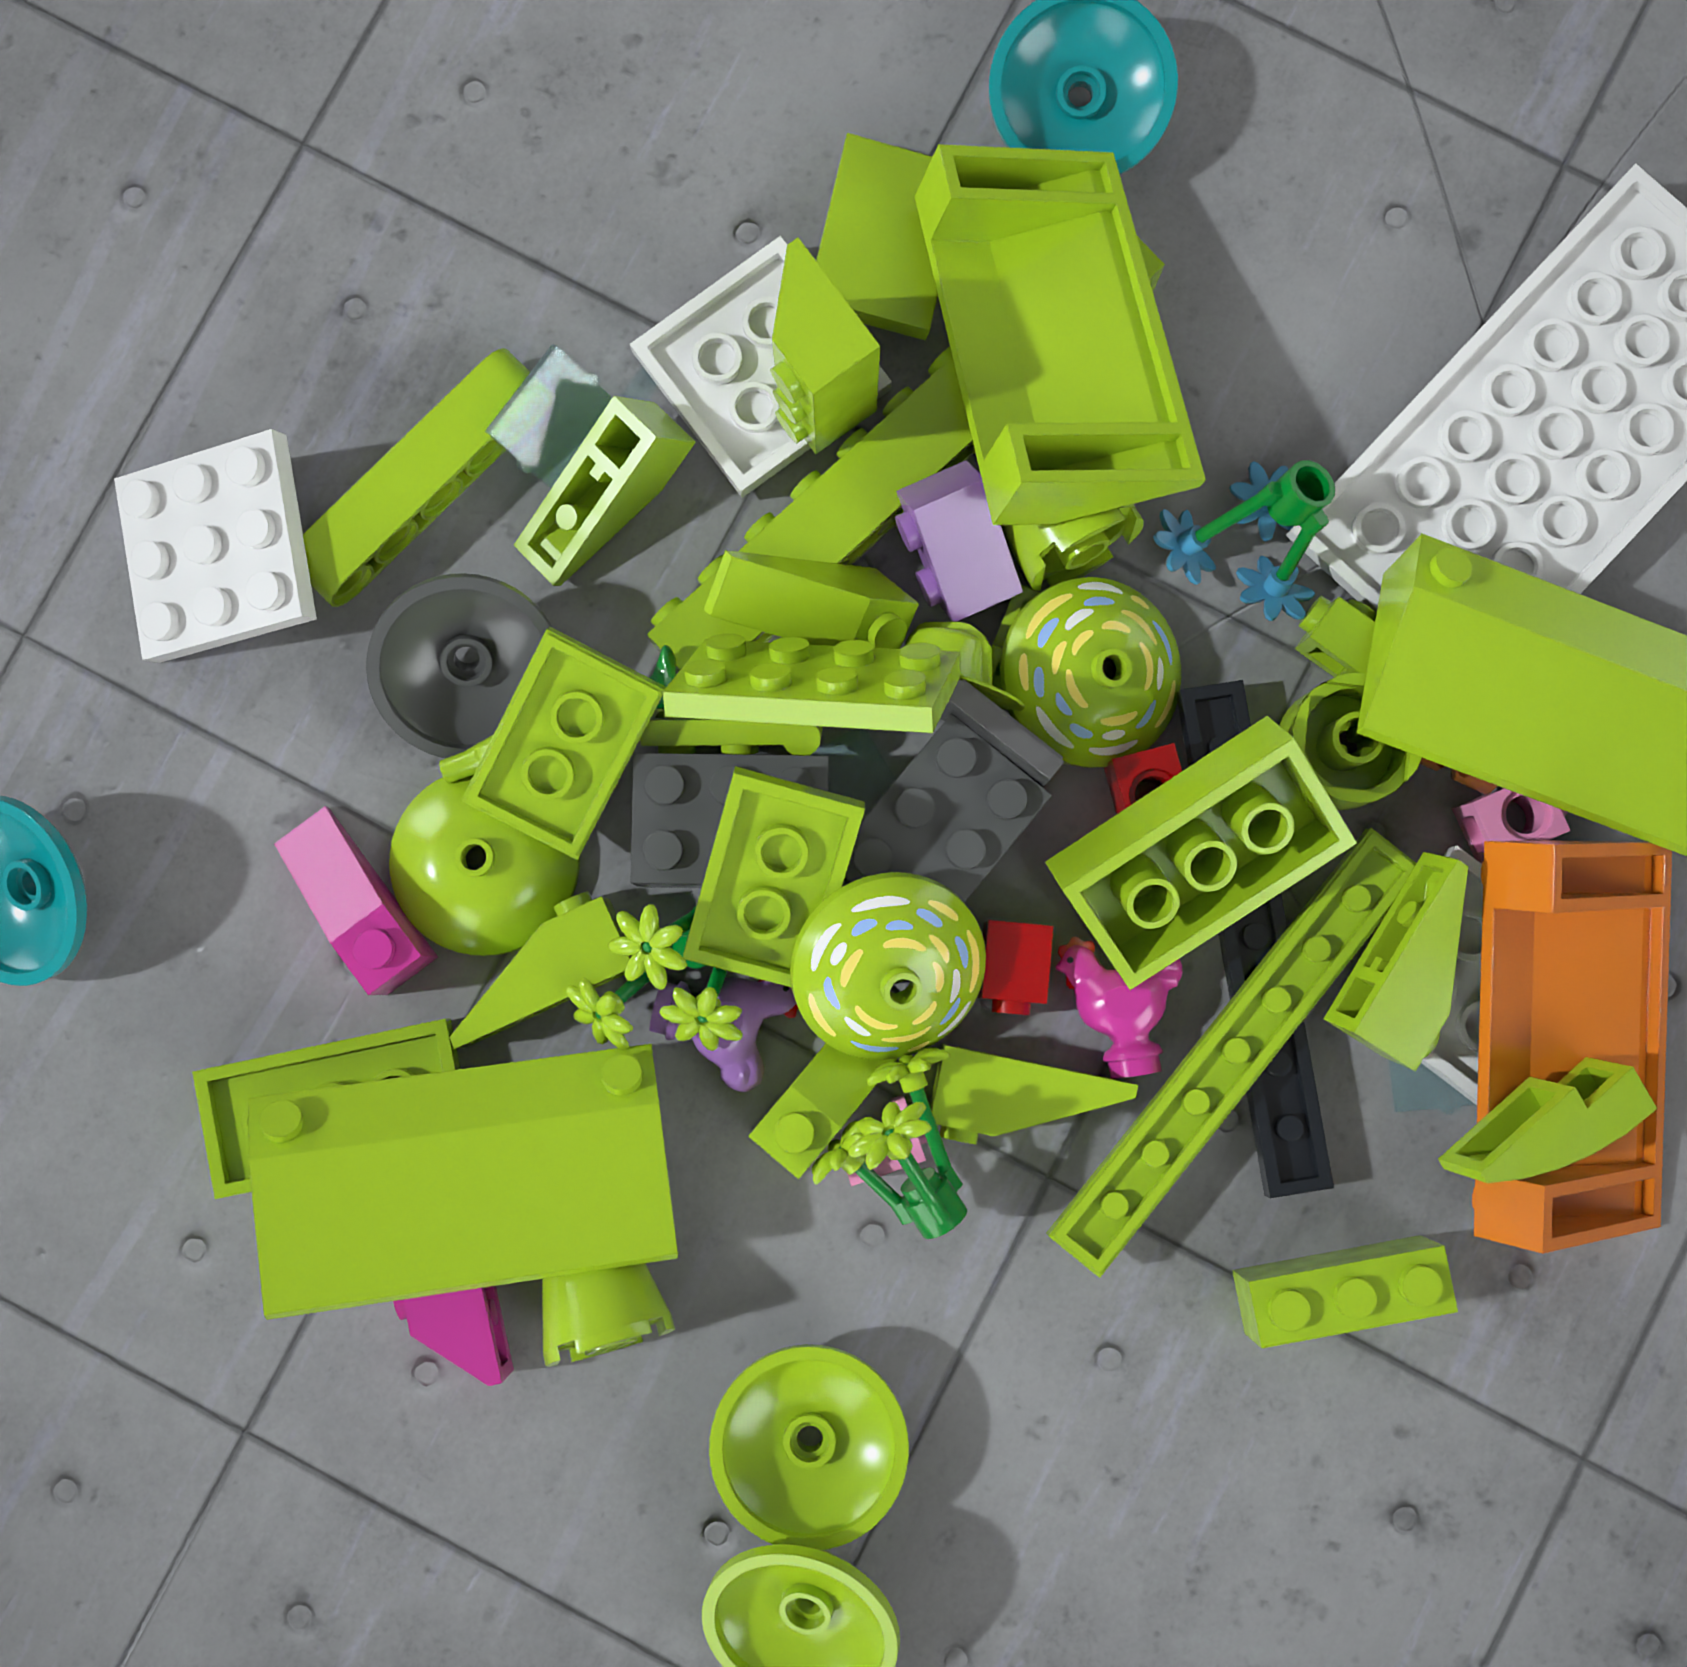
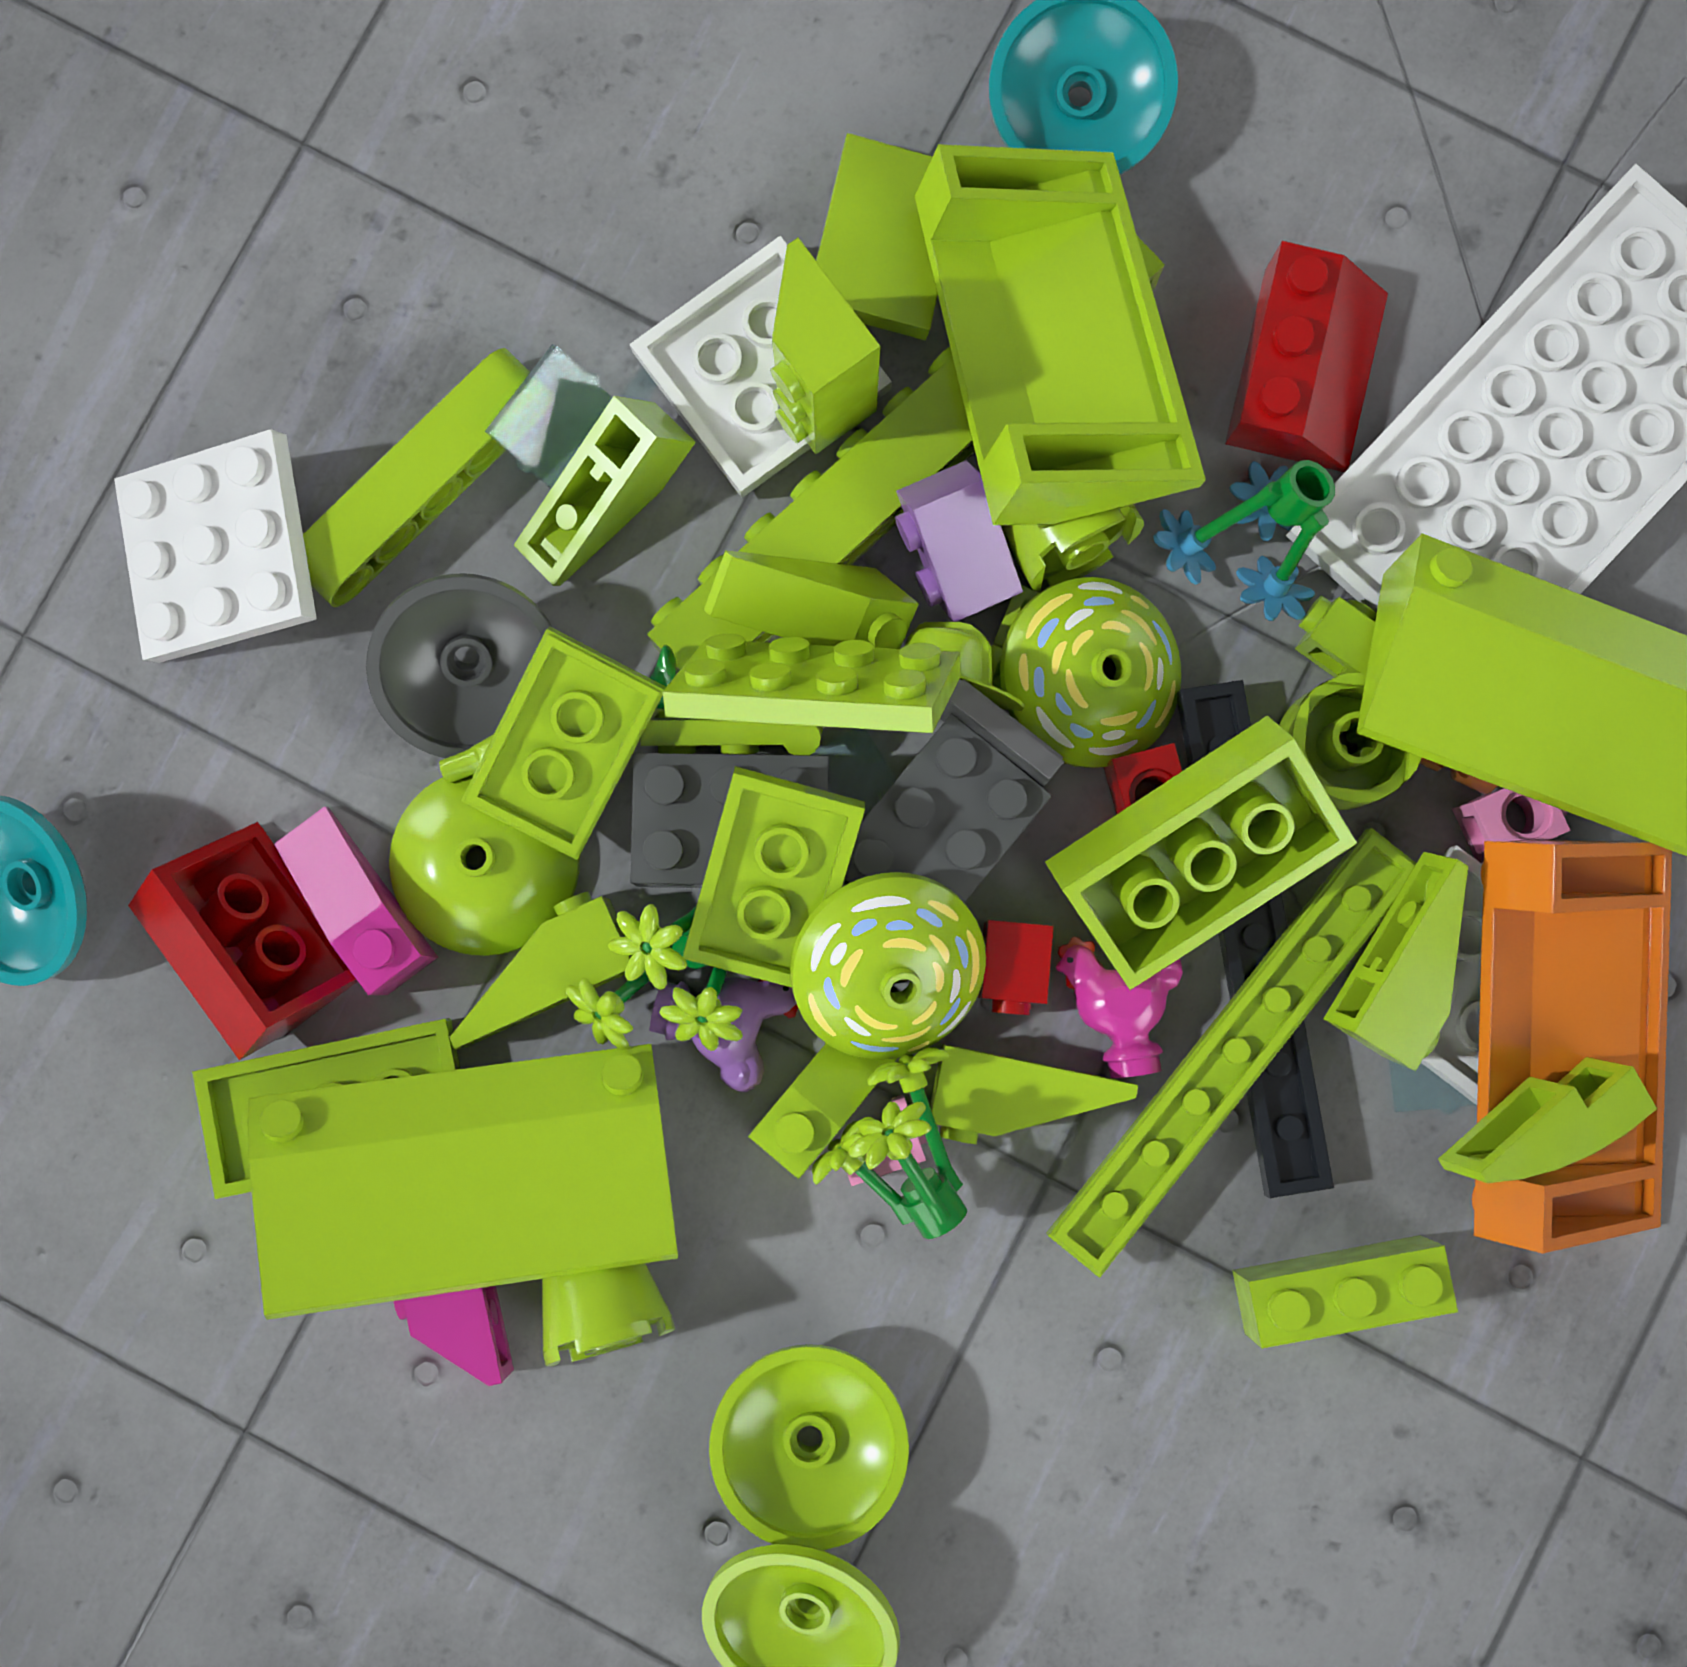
(241, 938): none -> red slope
(1308, 358): none -> red slope

